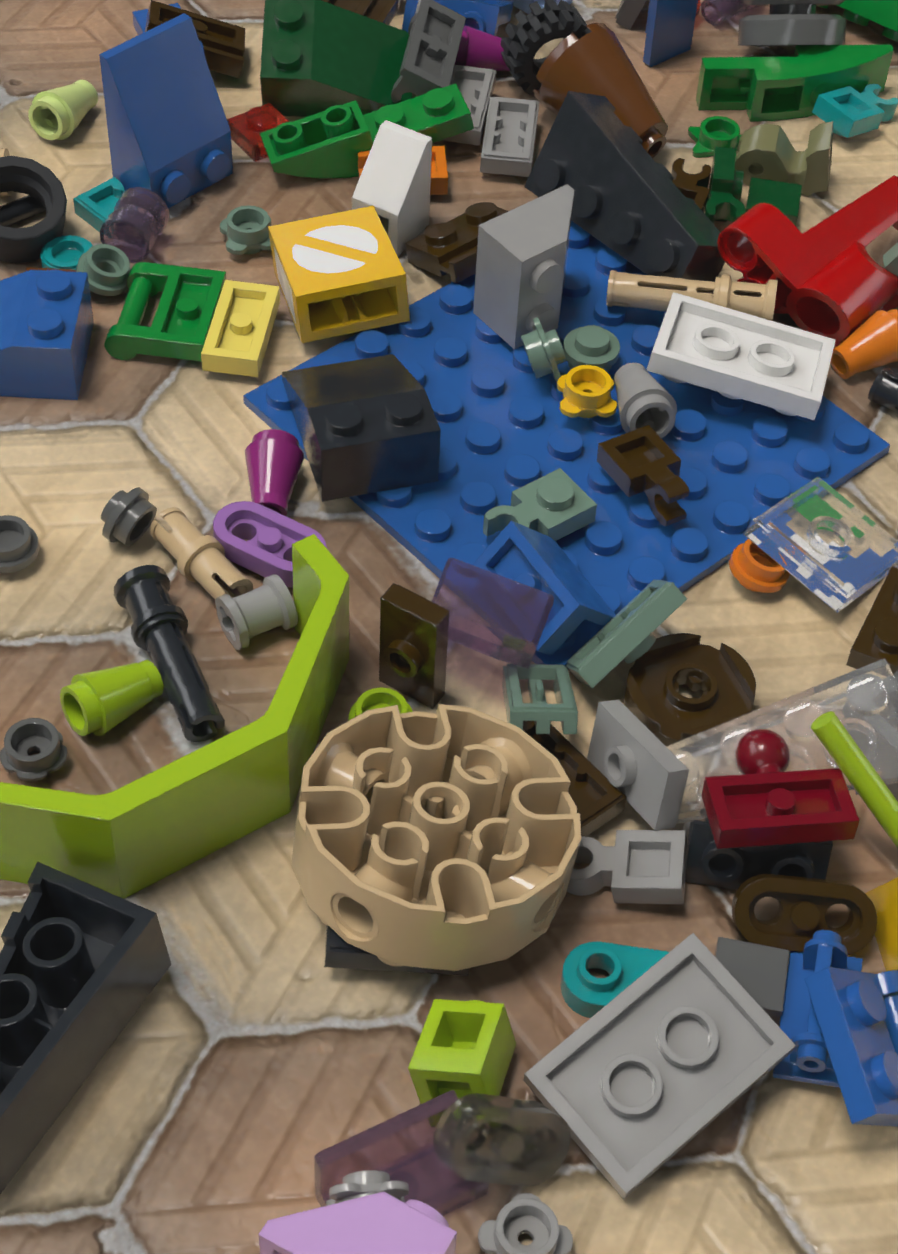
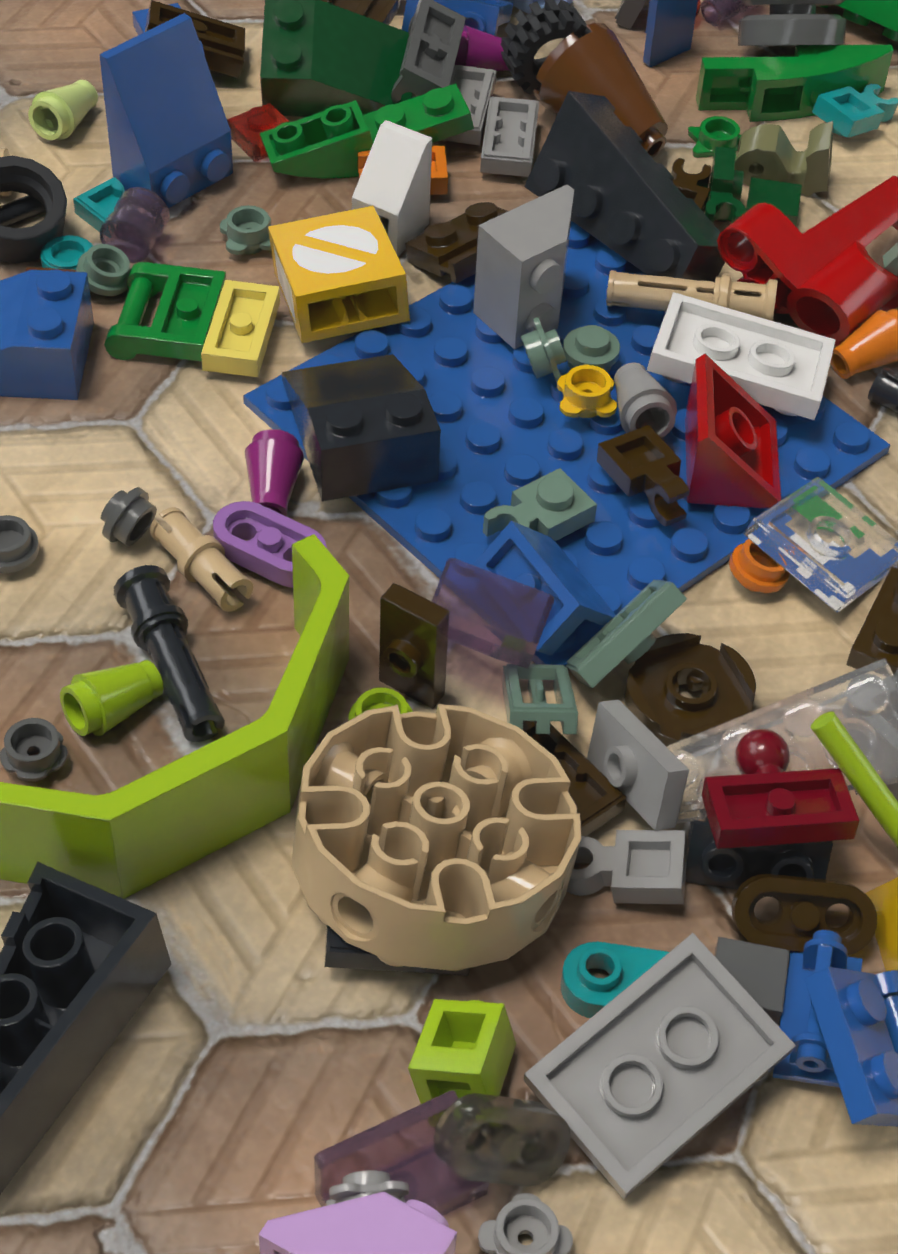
(256, 611): light grey bush -> none
(729, 443): none -> red slope

